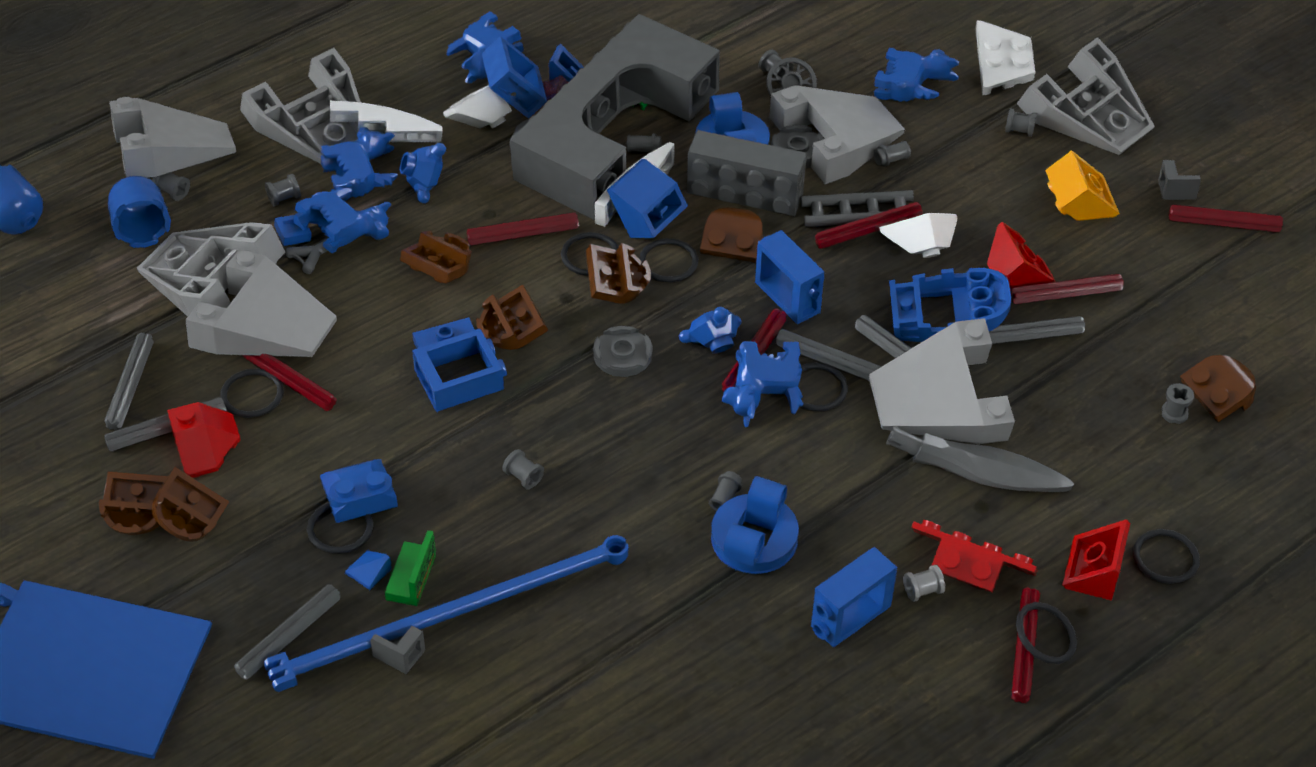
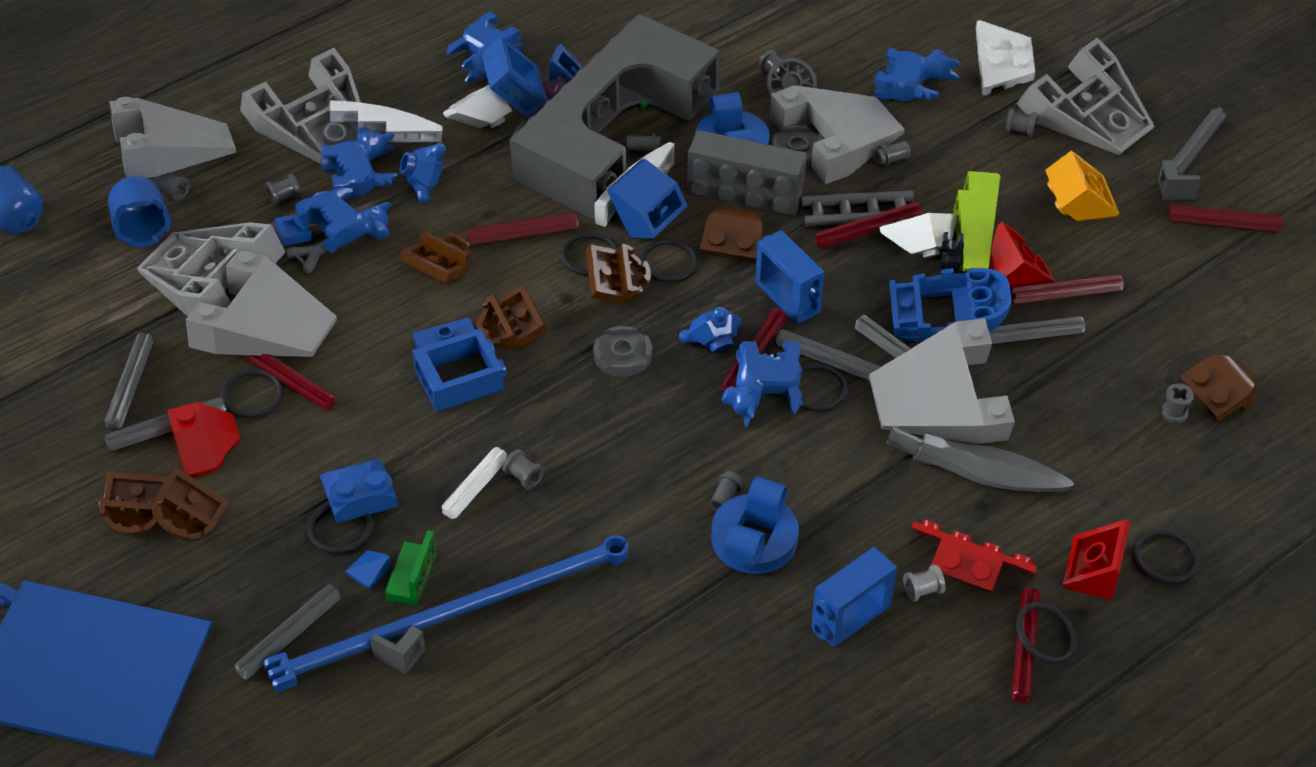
(474, 483): none -> white axle
(951, 258): none -> black plate
(976, 217): none -> lime wedge
(1198, 140): none -> dark grey axle

